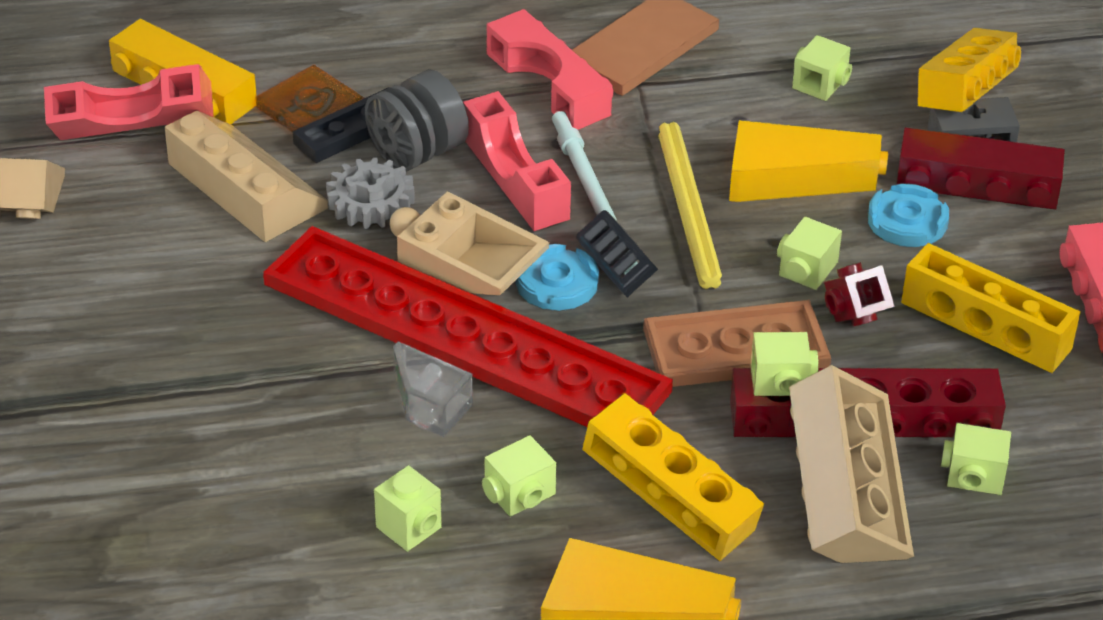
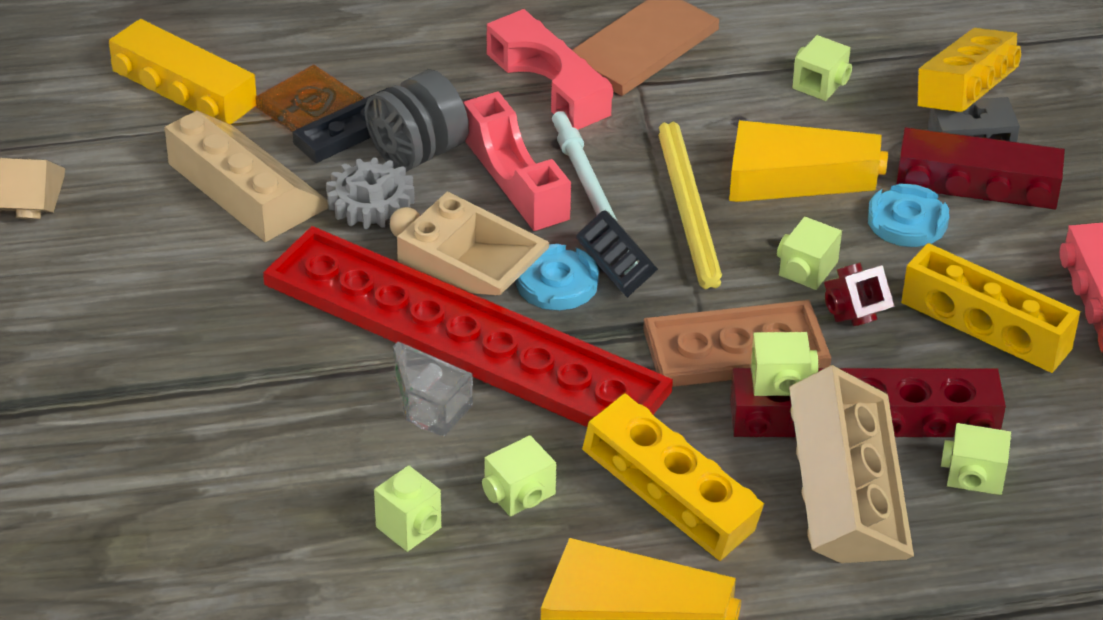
(90, 110): coral arch -> none

